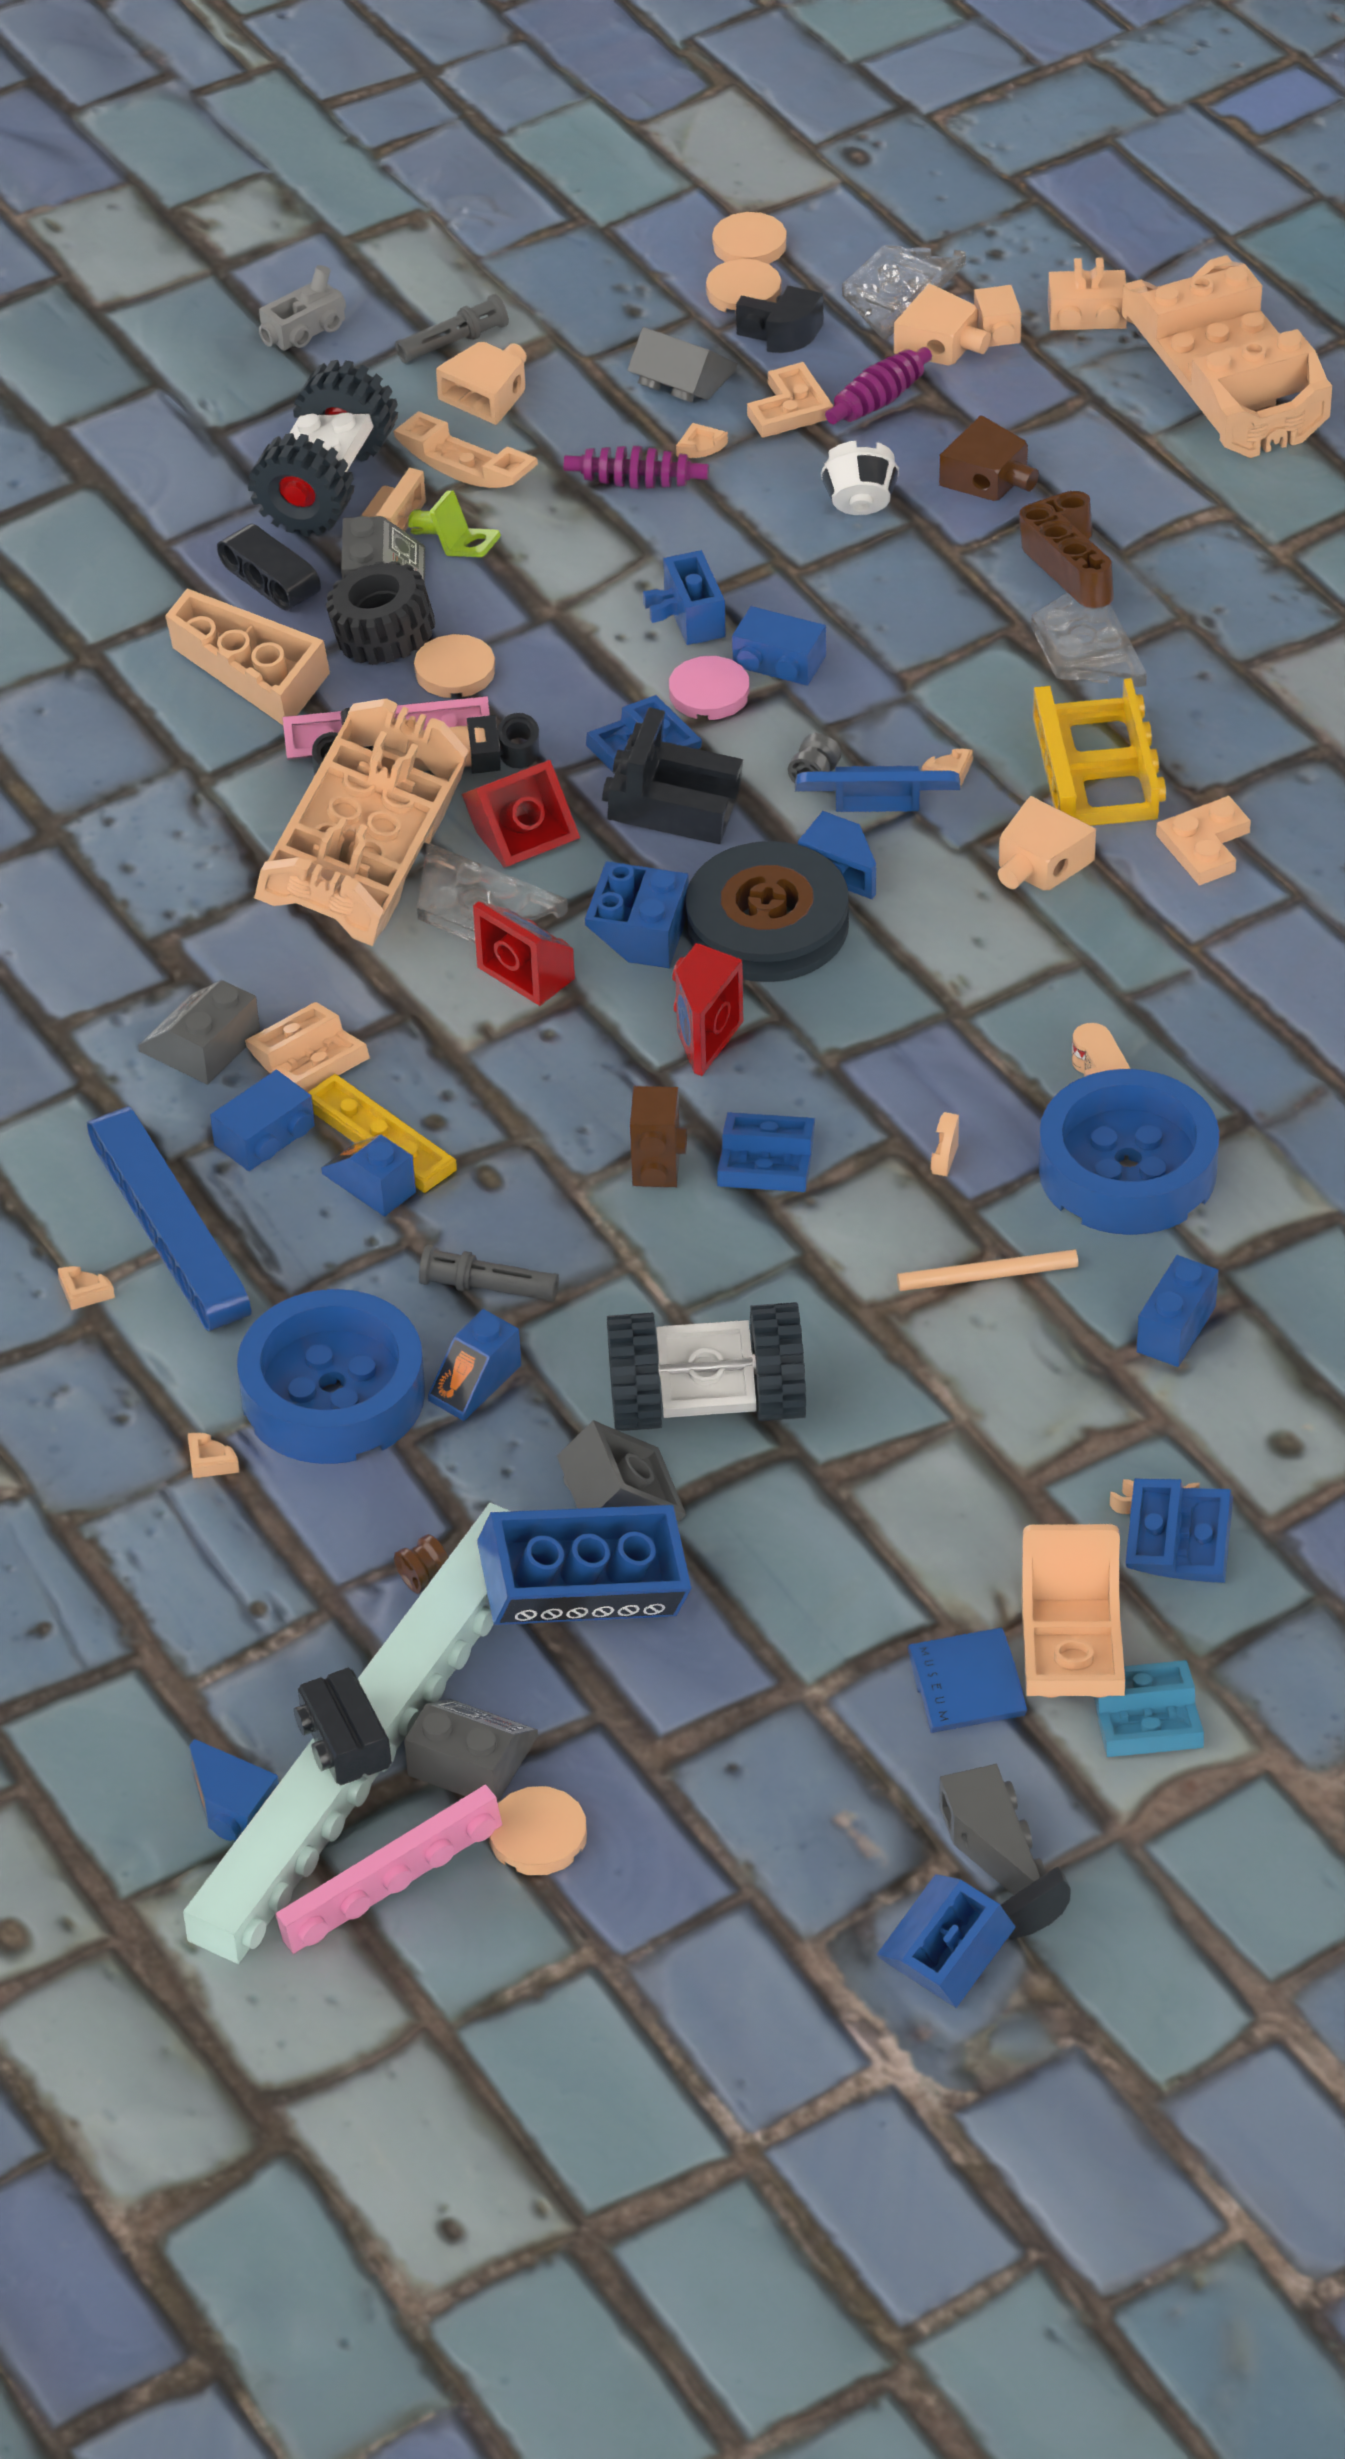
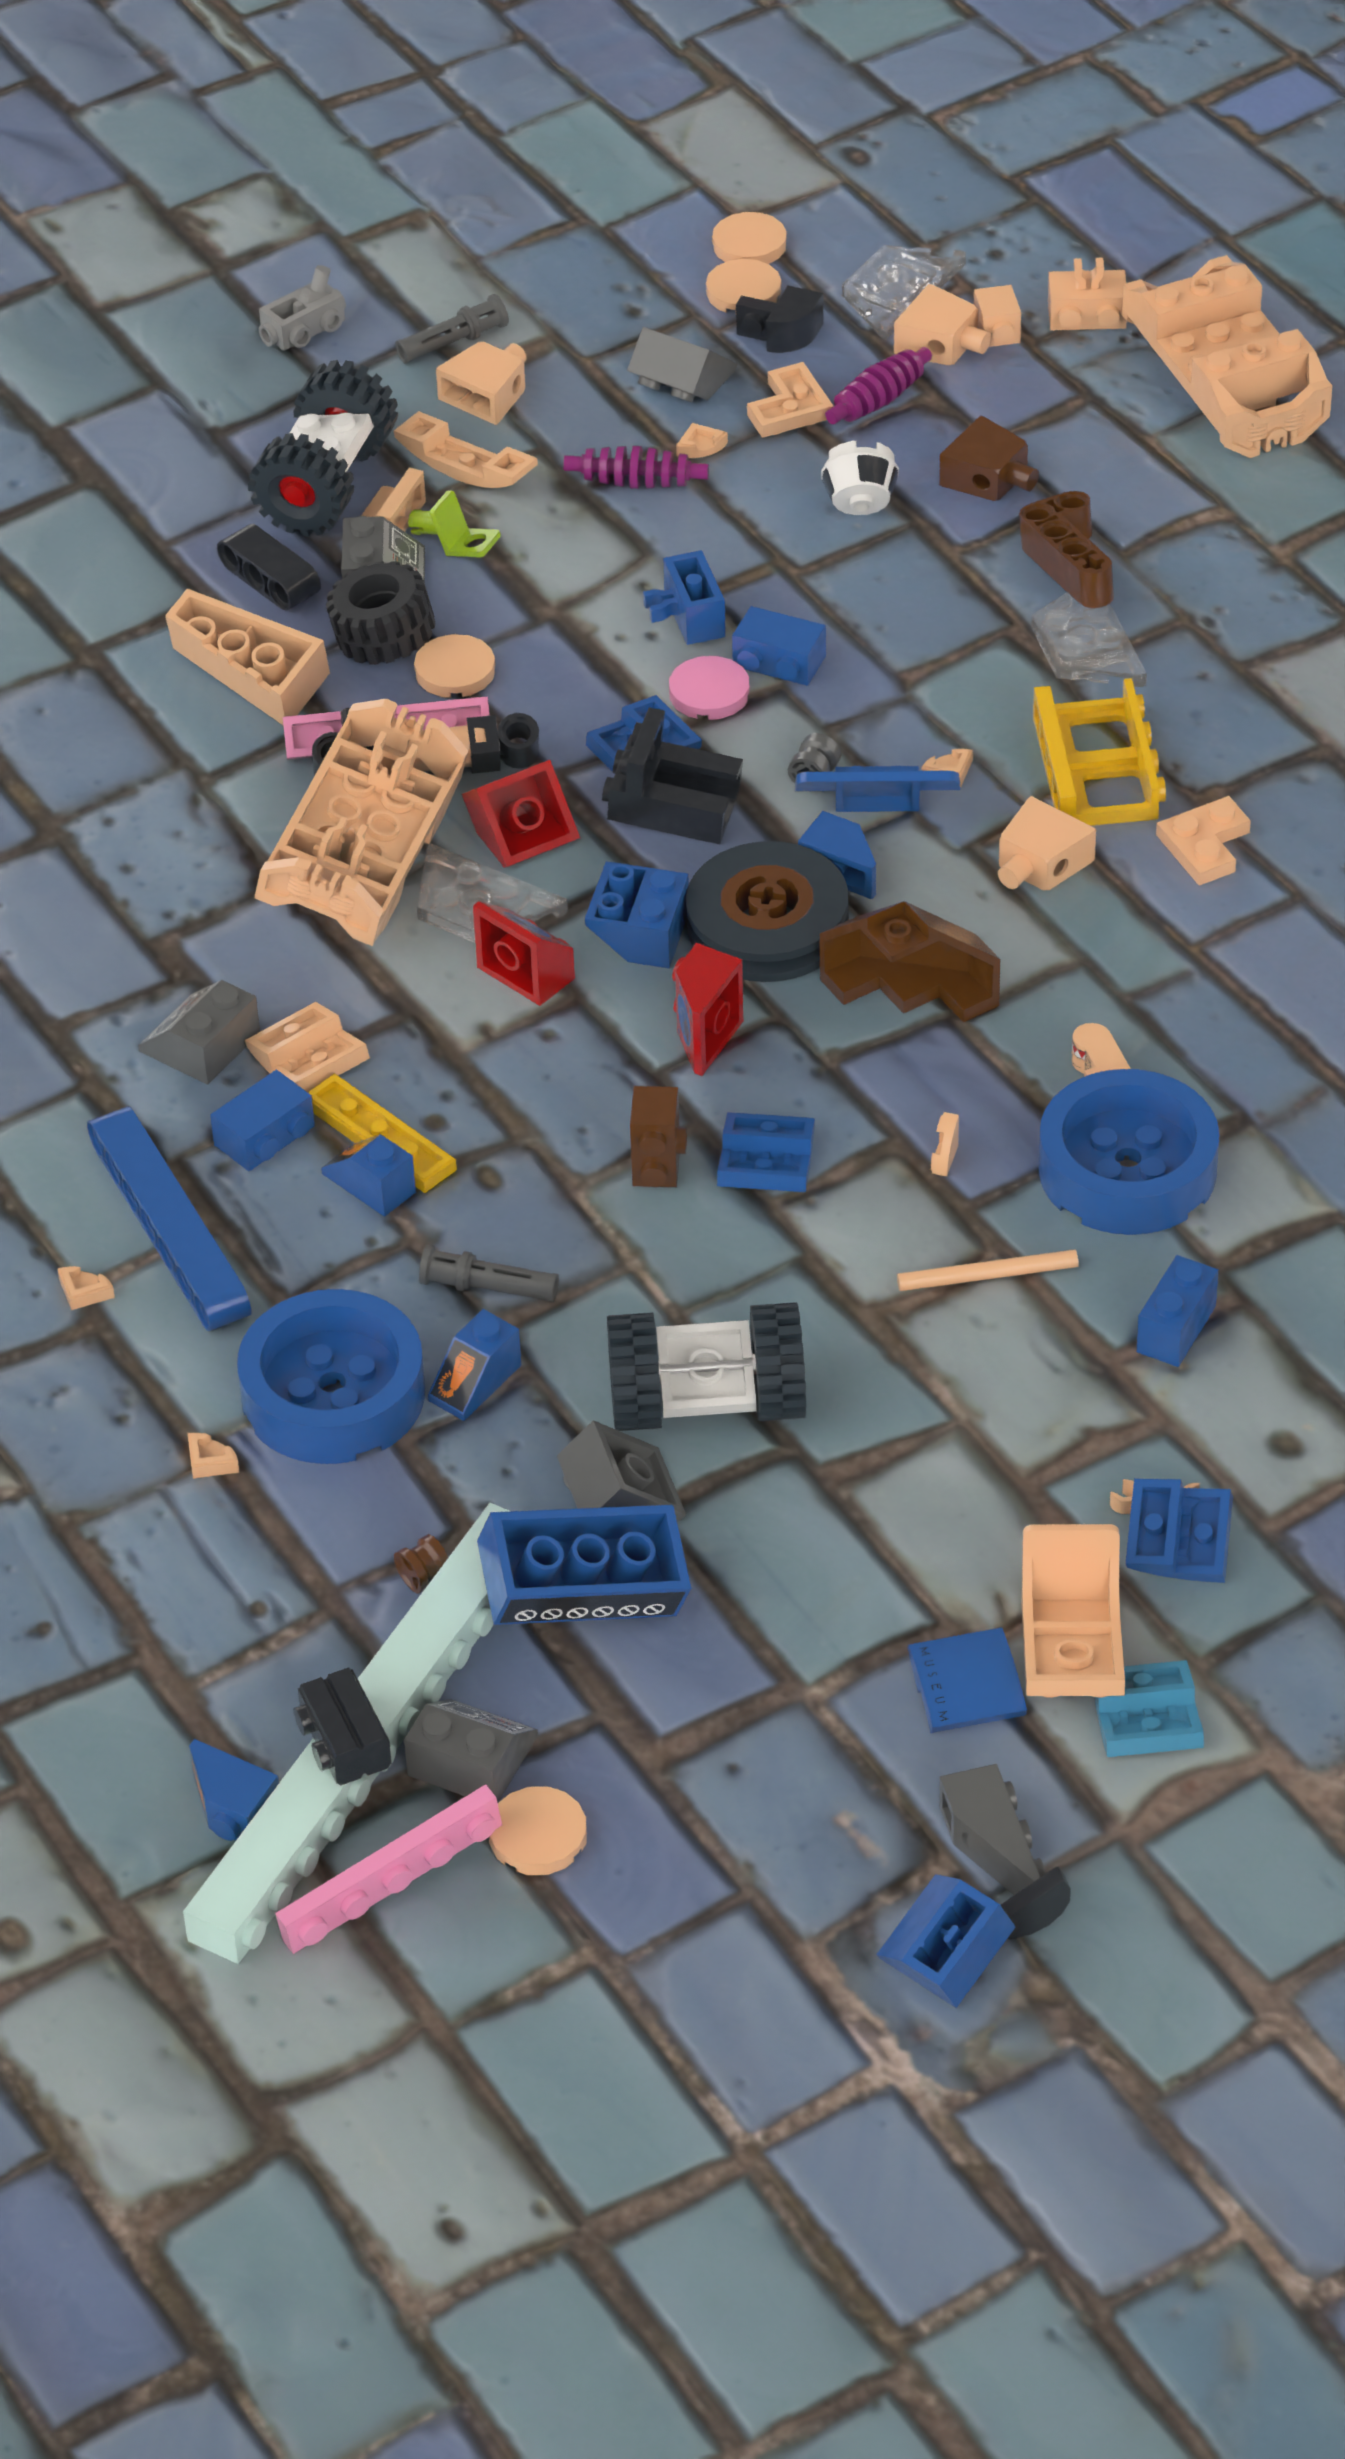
(911, 961): none -> reddish brown panel

